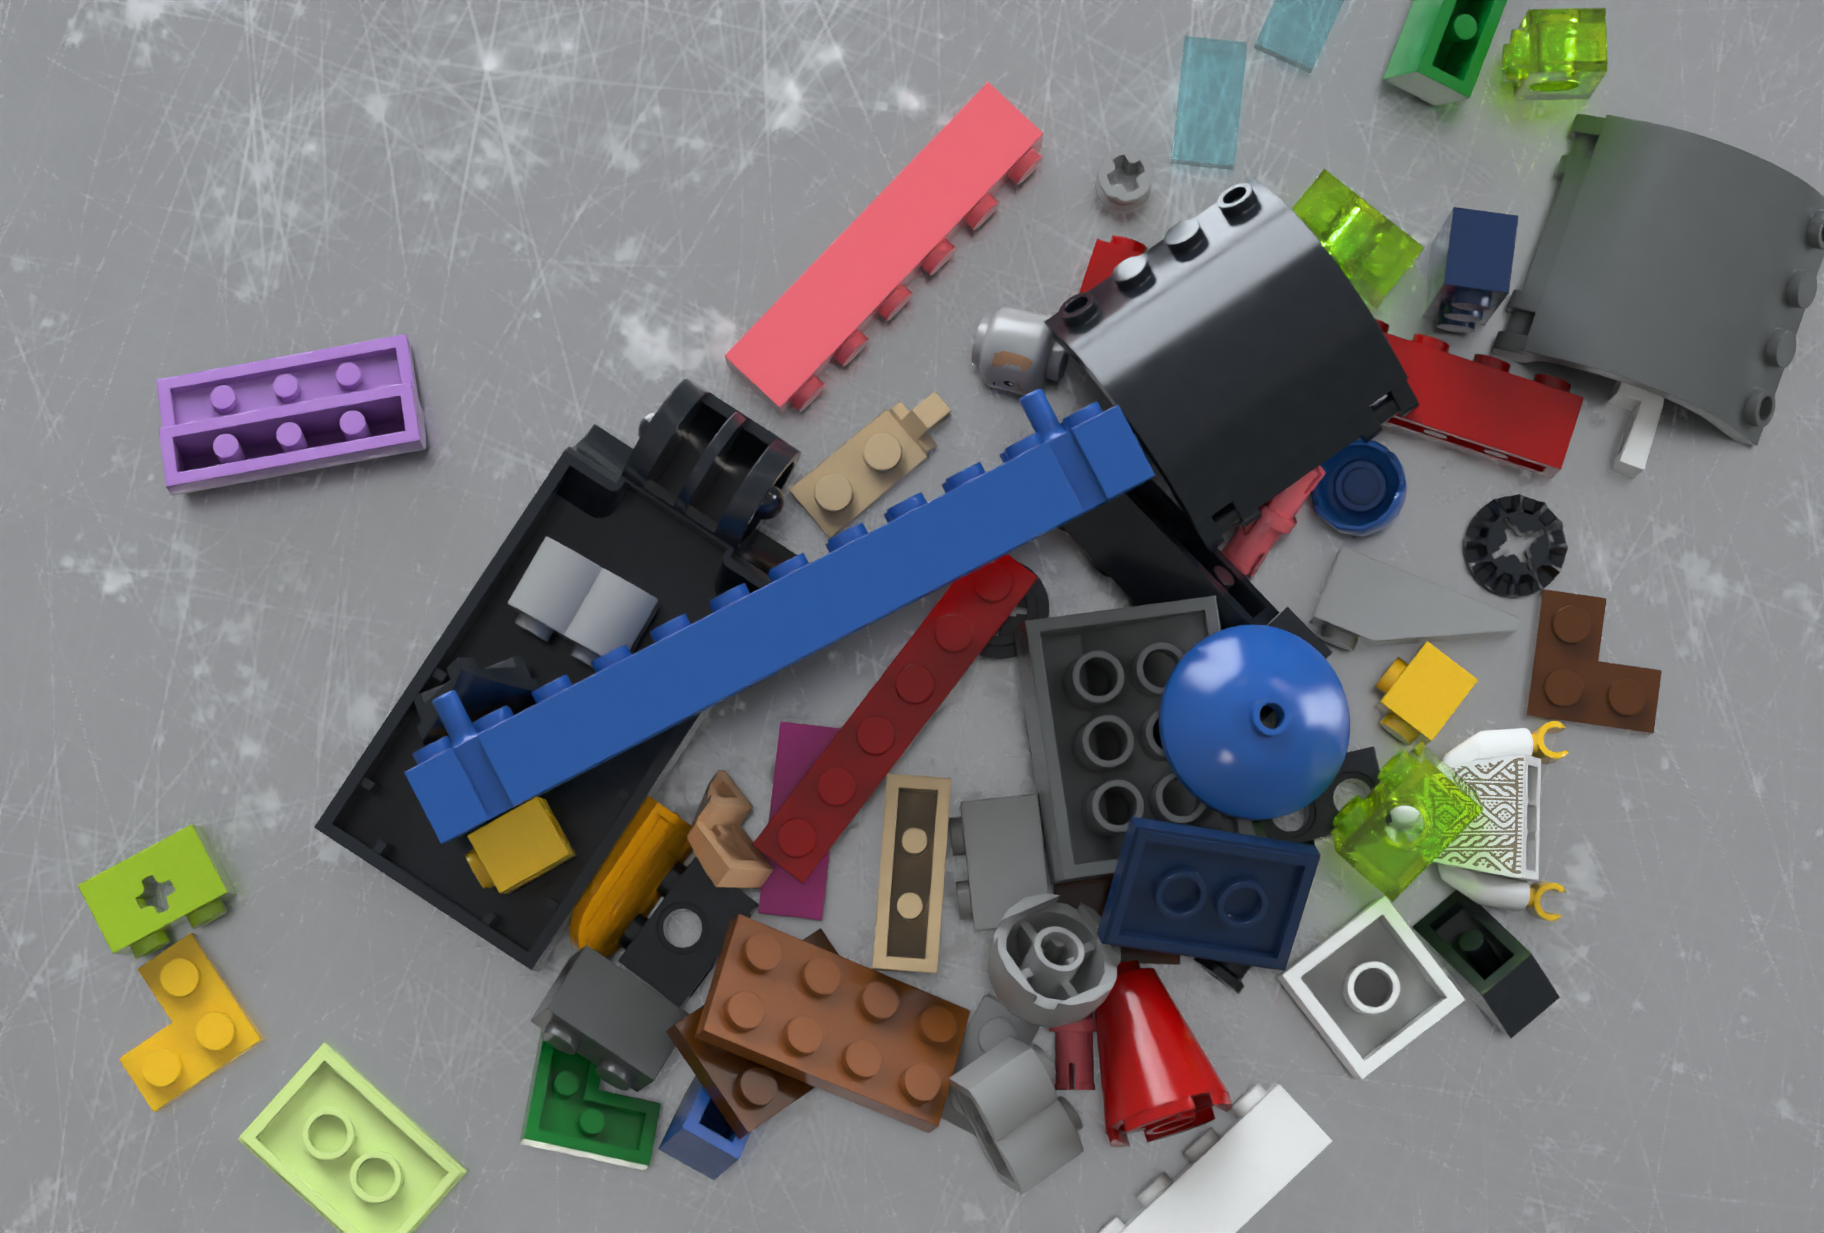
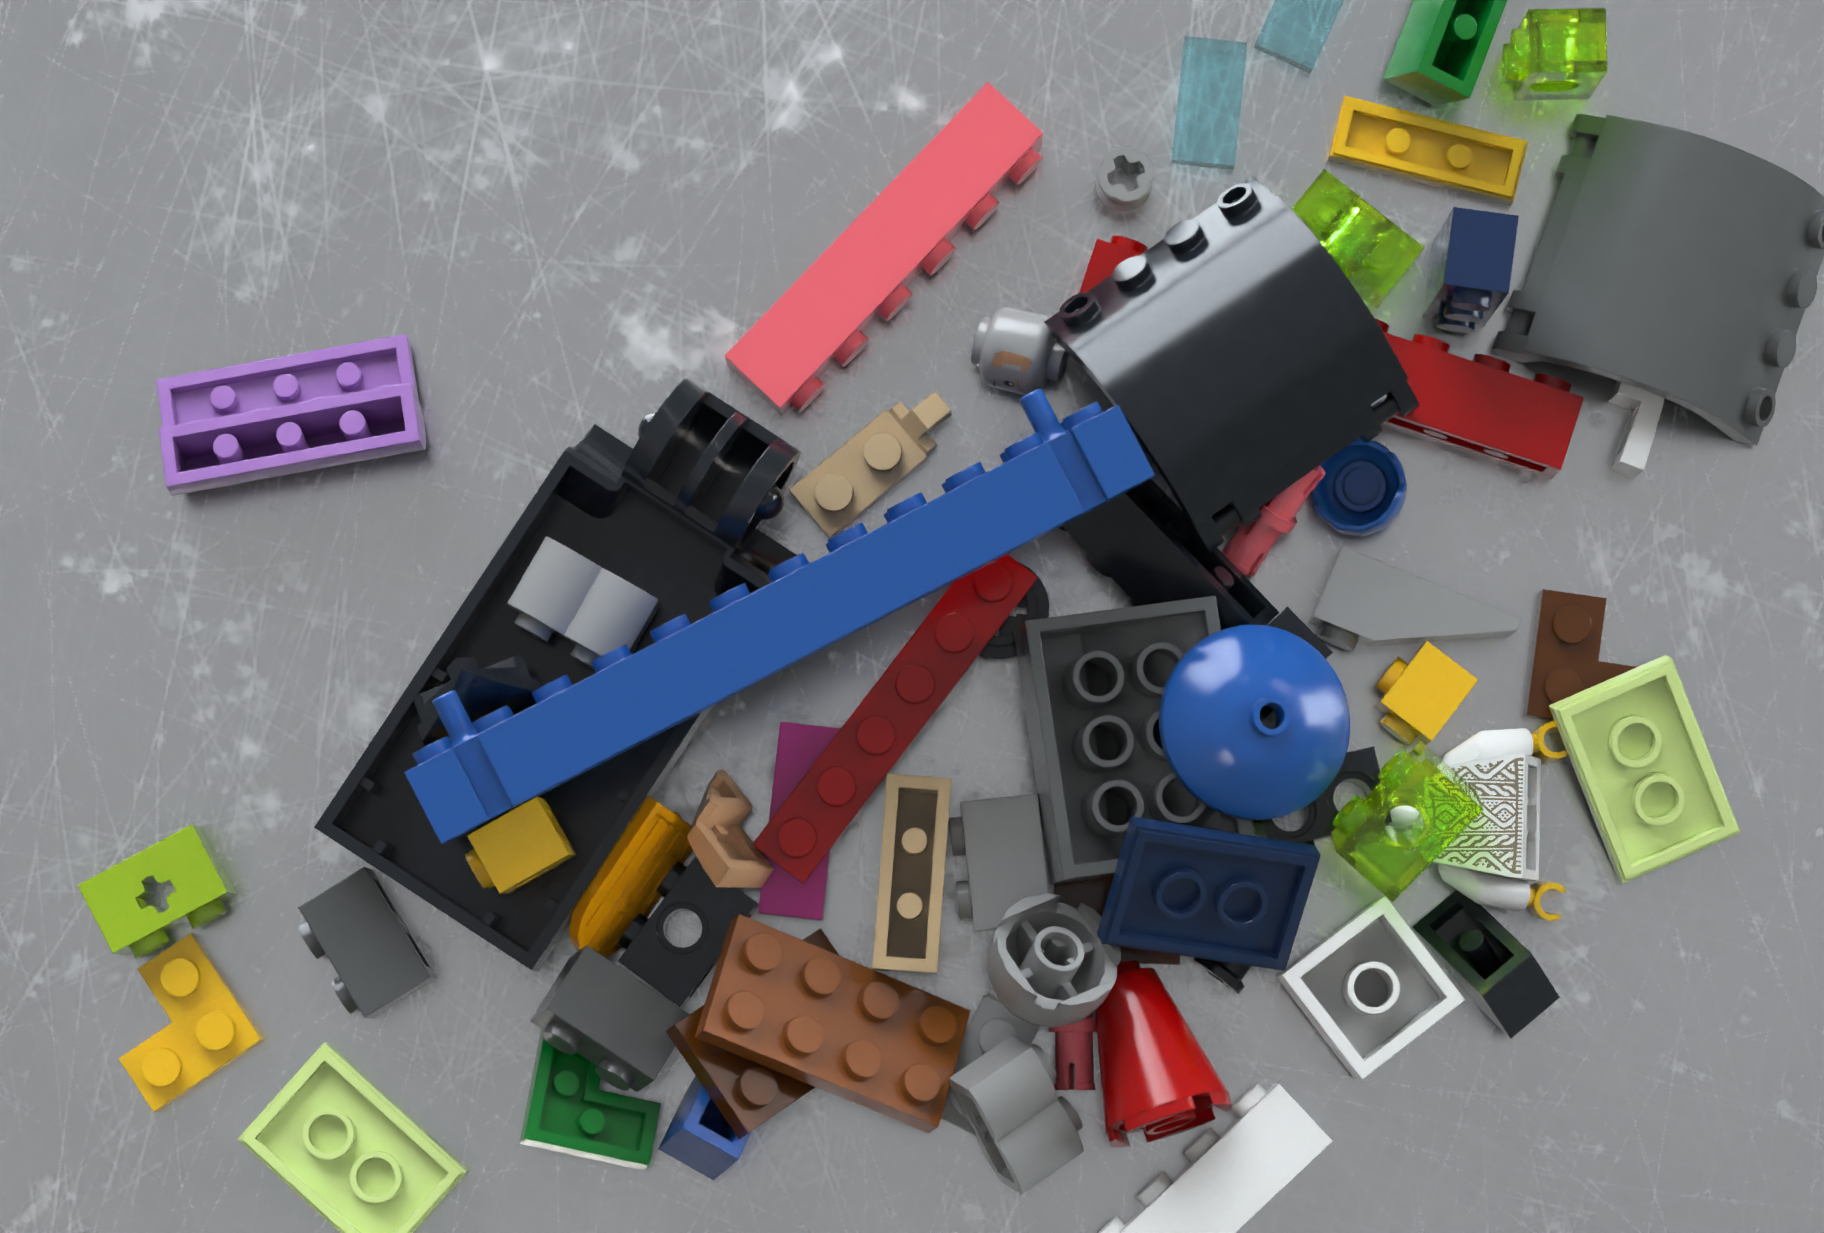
(365, 944): none -> dark grey brick
(1427, 150): none -> yellow tile
(1508, 574): black gear -> none
(1644, 768): none -> yellowish green tile

